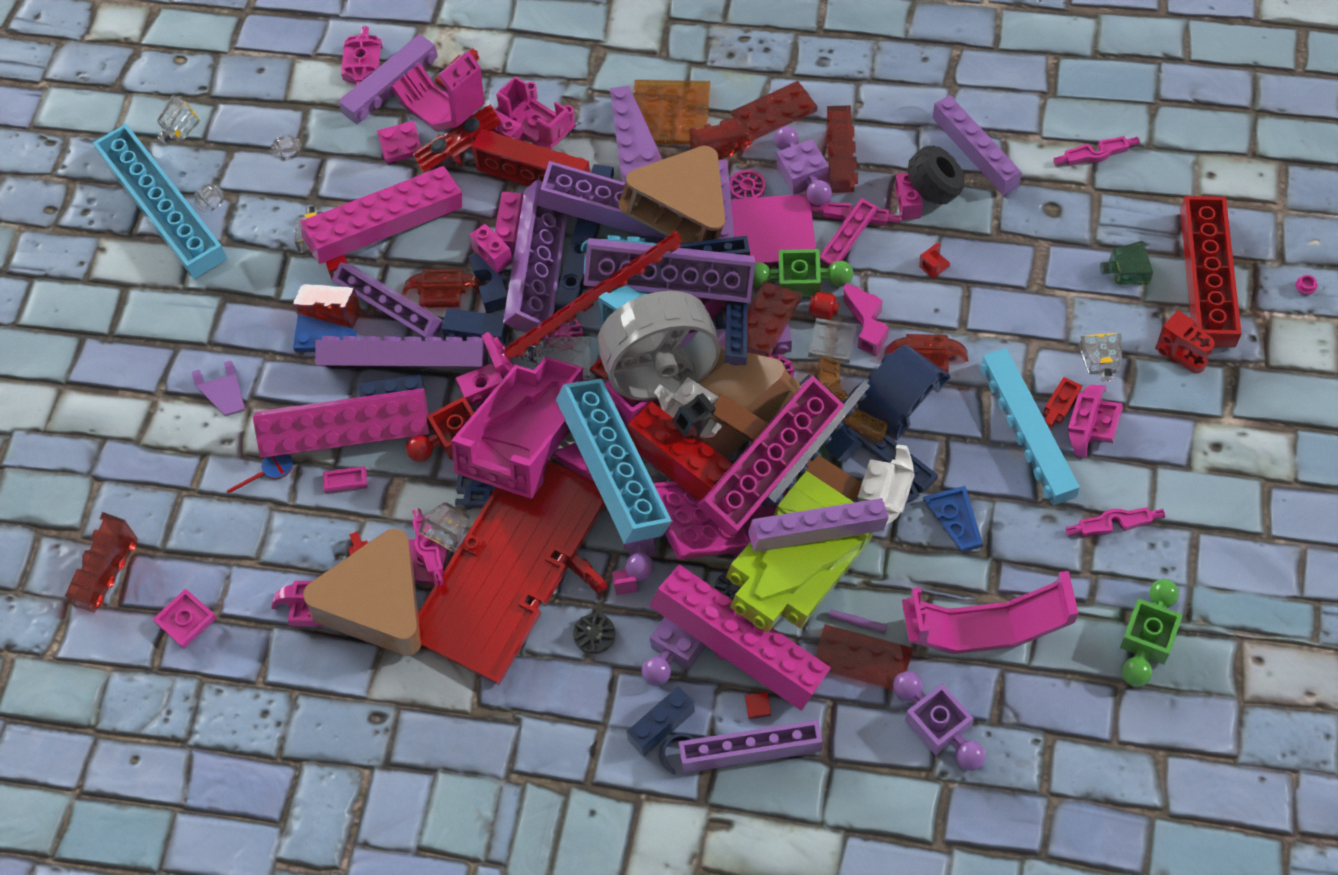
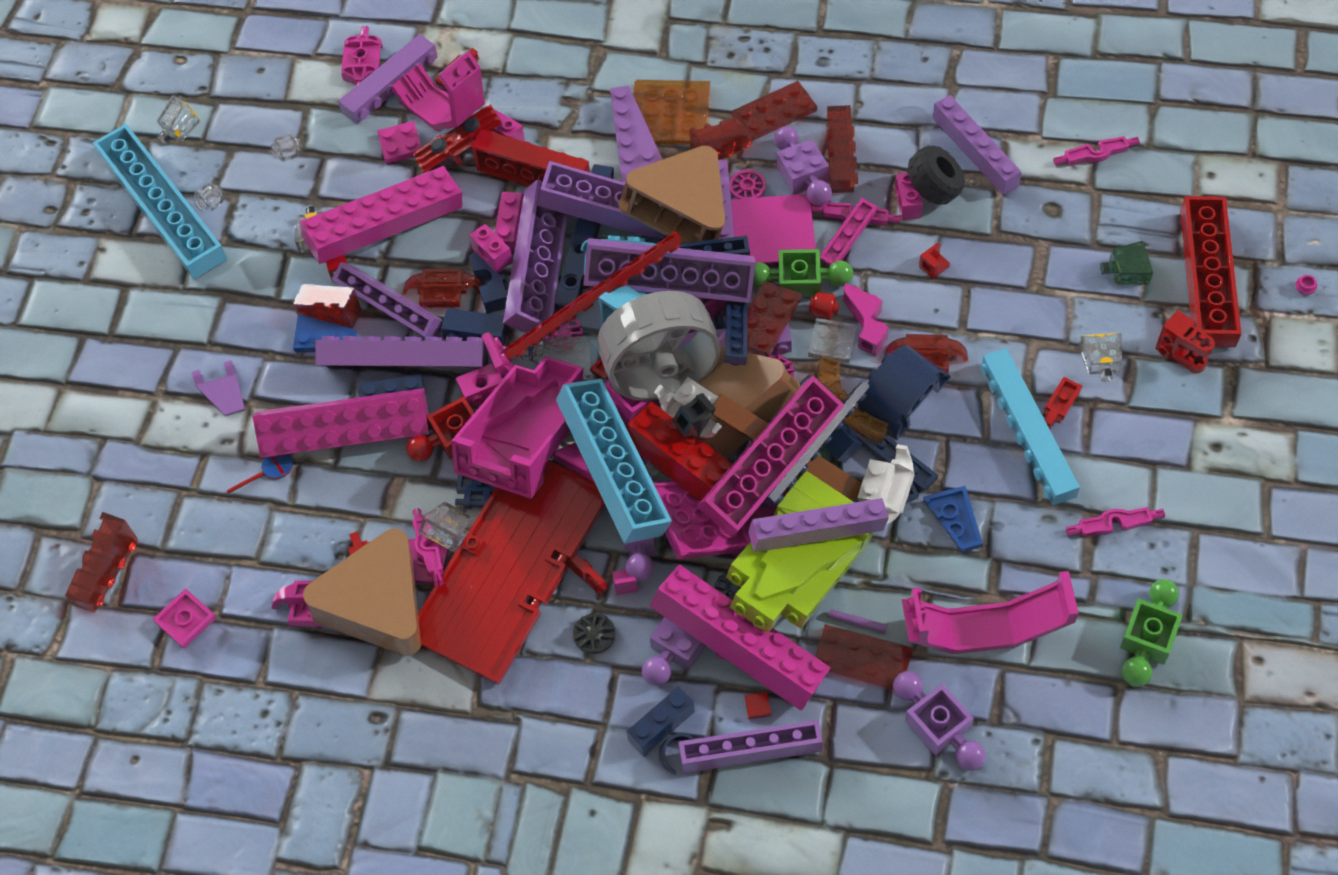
(345, 479): dark pink tile -> none
(539, 123): dark pink container -> none
(1093, 419): dark pink plate -> none

